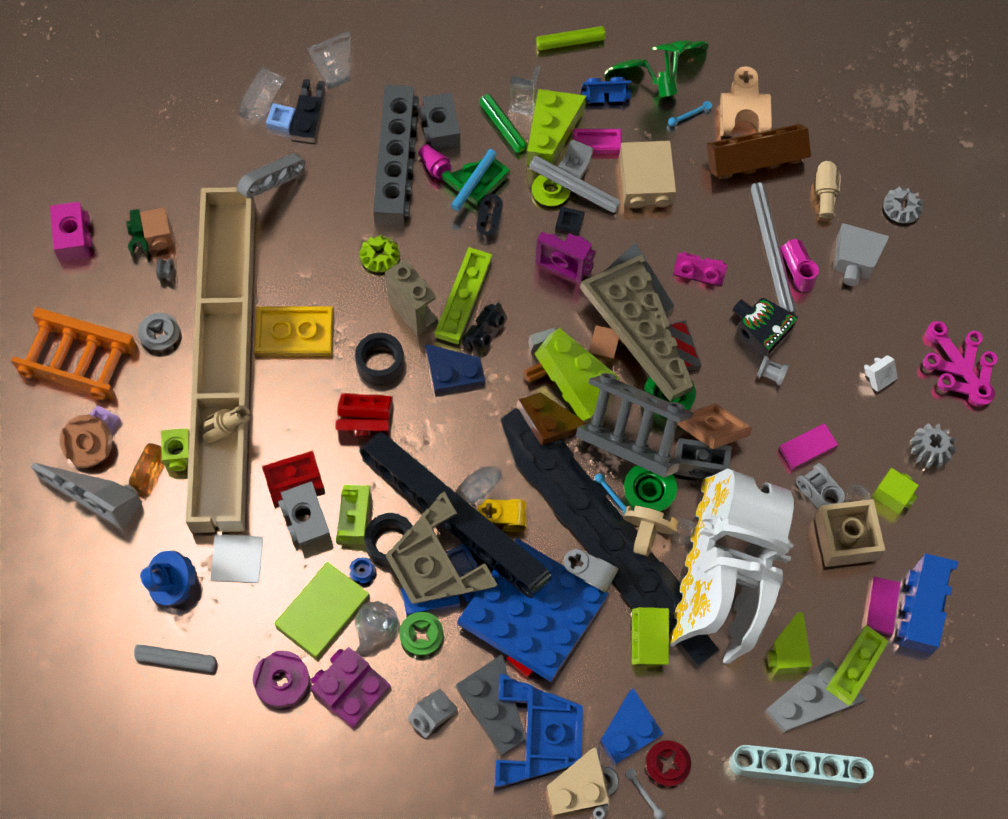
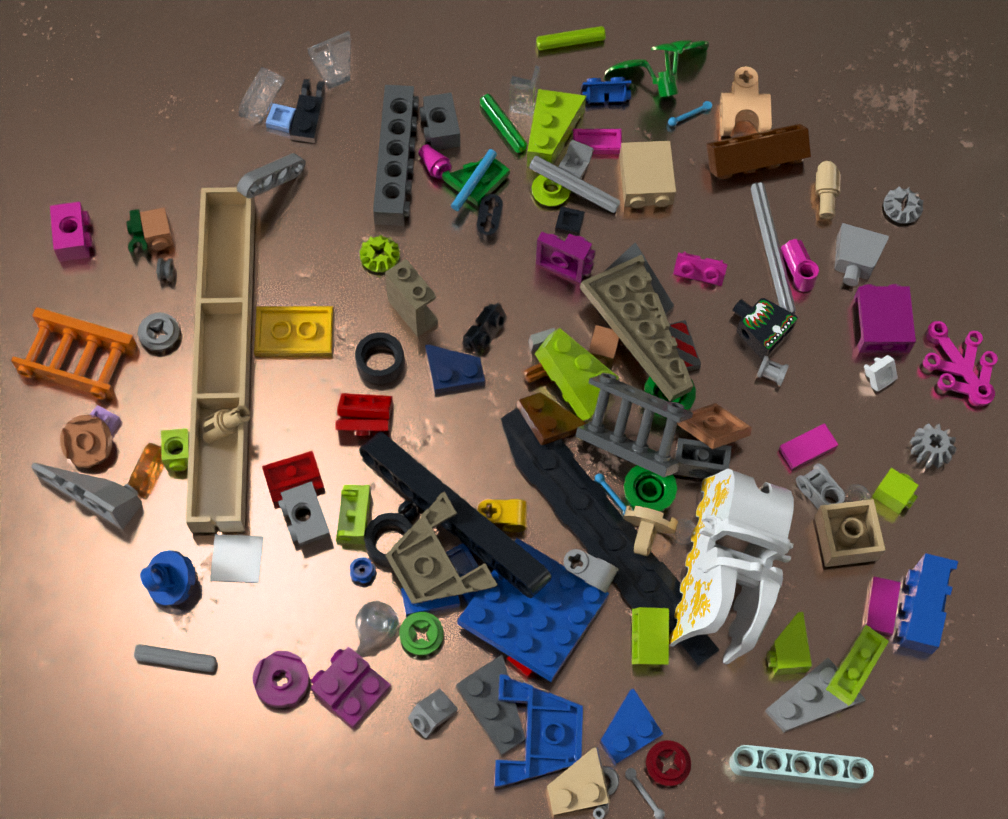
(322, 609): lime tile -> none
(413, 514): none -> black hinge
(463, 295): lime plate -> none
(480, 484): clear dish -> none
(885, 319): none -> magenta panel

